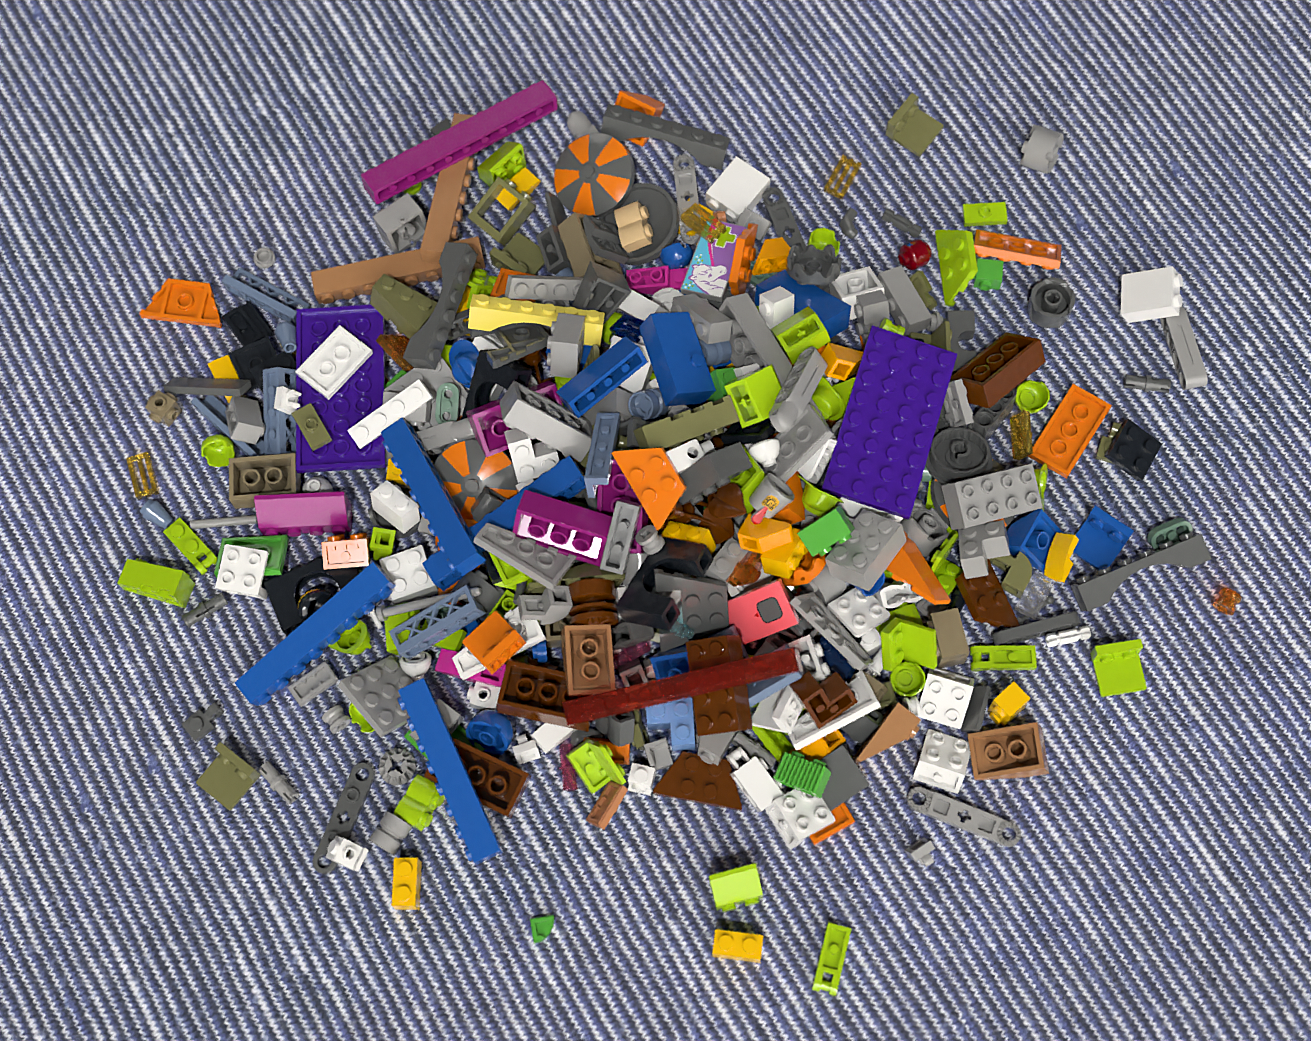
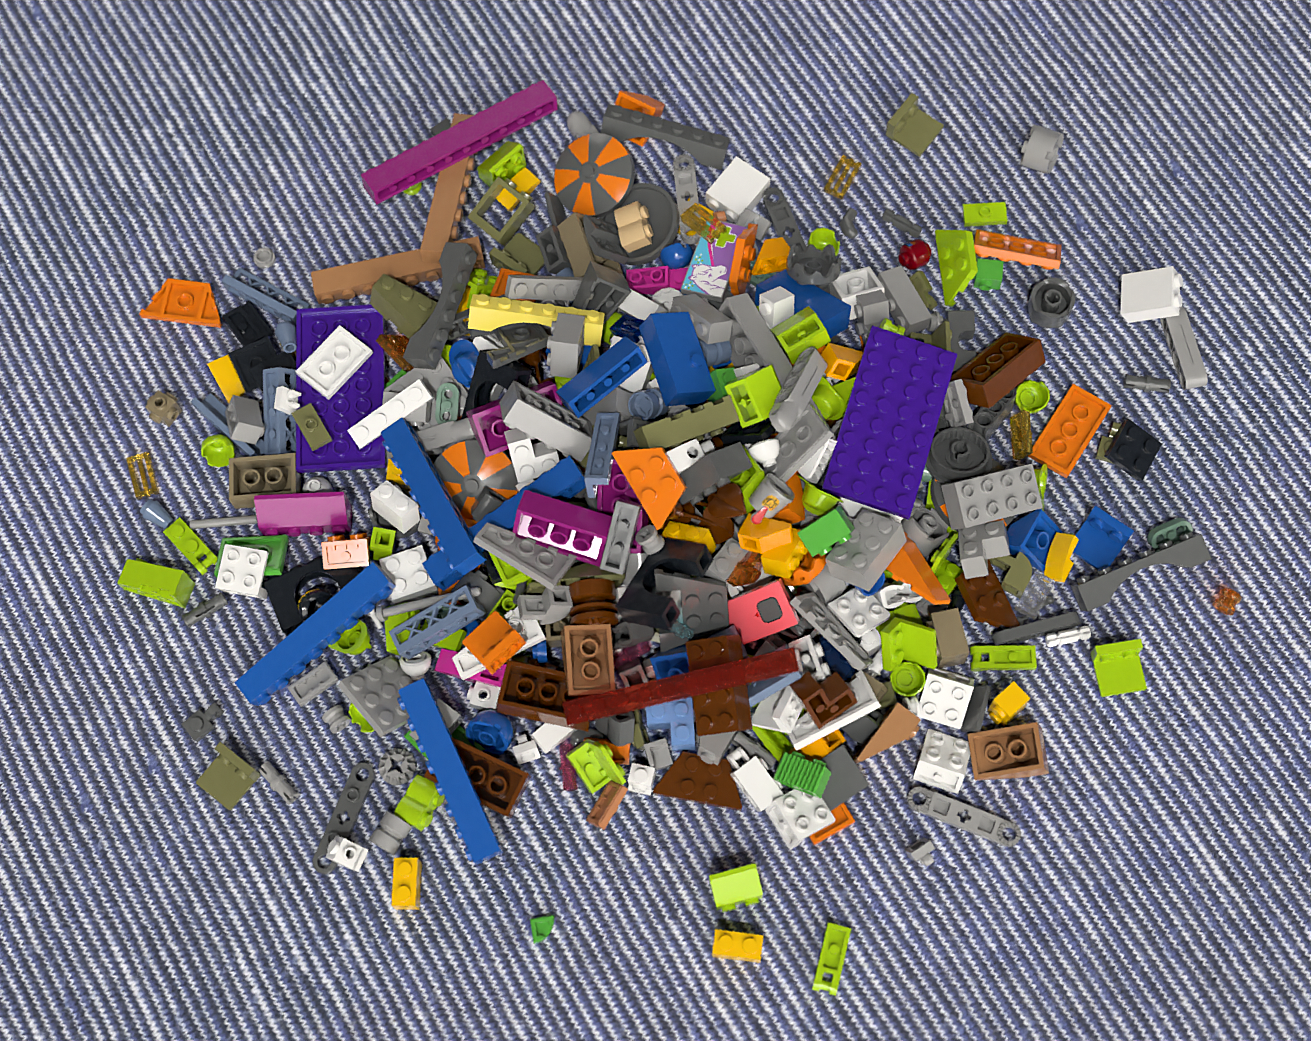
(207, 386): dark grey tile -> none
(401, 224): light grey brick -> none

